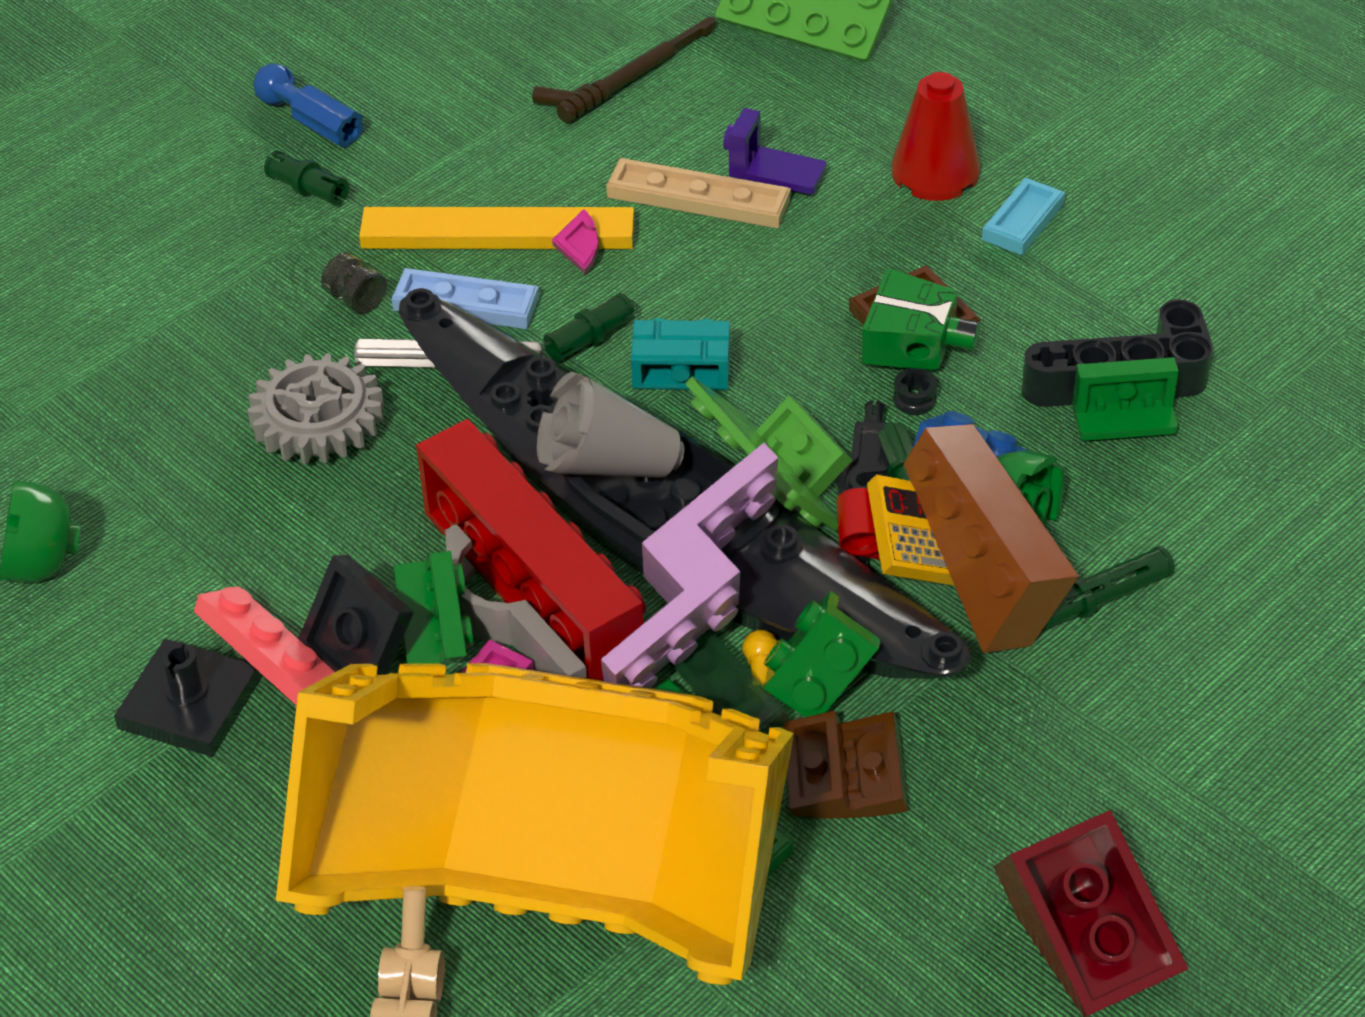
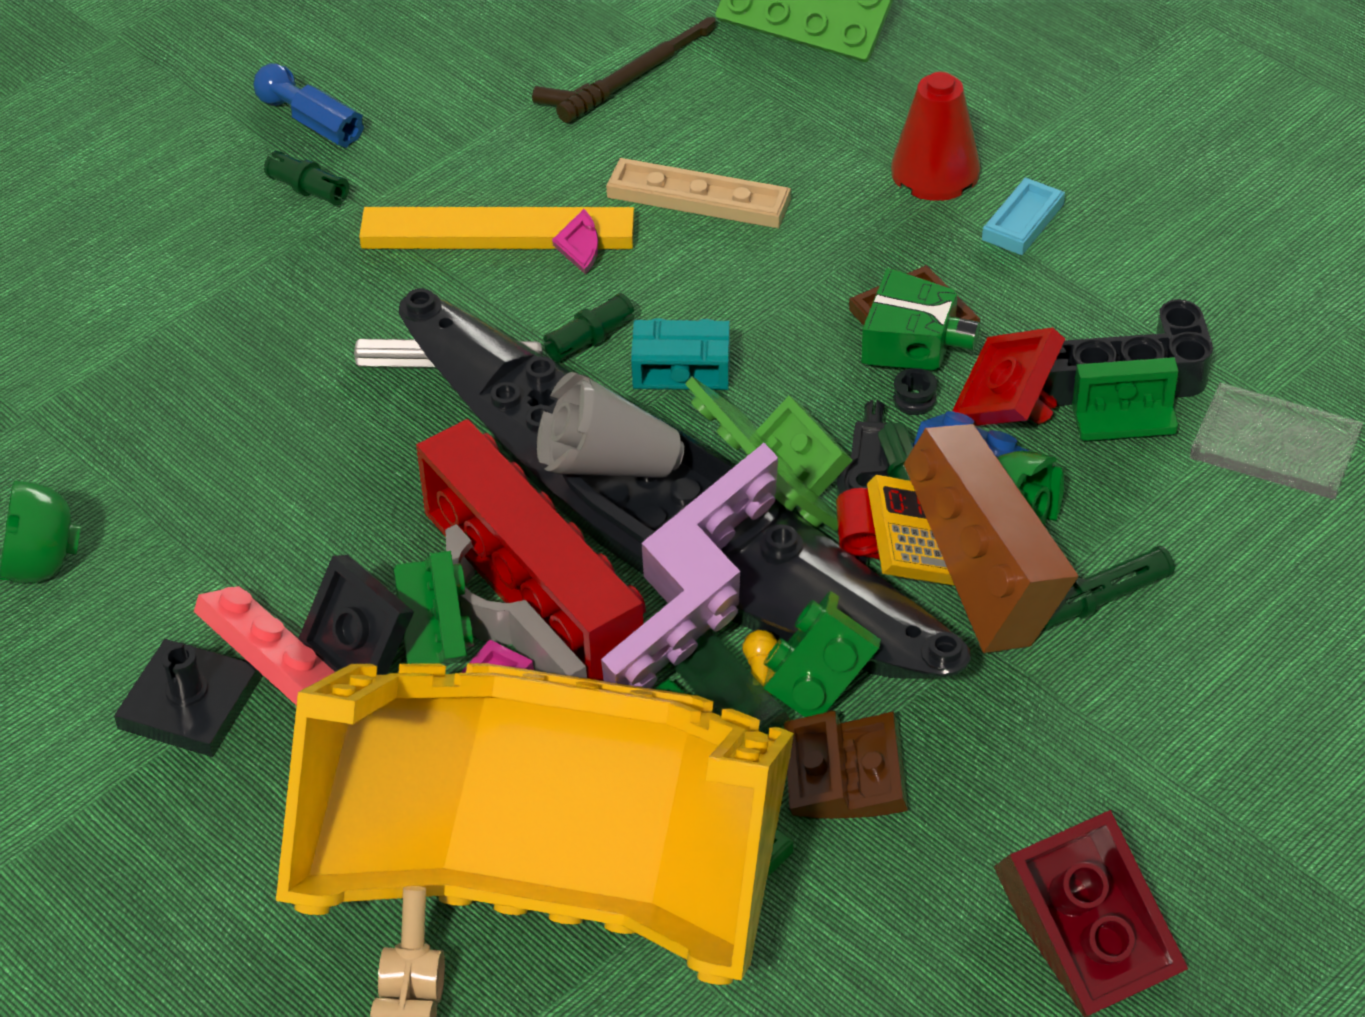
(315, 408): light grey gear -> none
(357, 285): clear smoke wheel -> none
(485, 299): light blue tile -> none
(766, 165): dark purple bracket -> none
(1010, 378): none -> red tile
(1276, 440): none -> clear tile

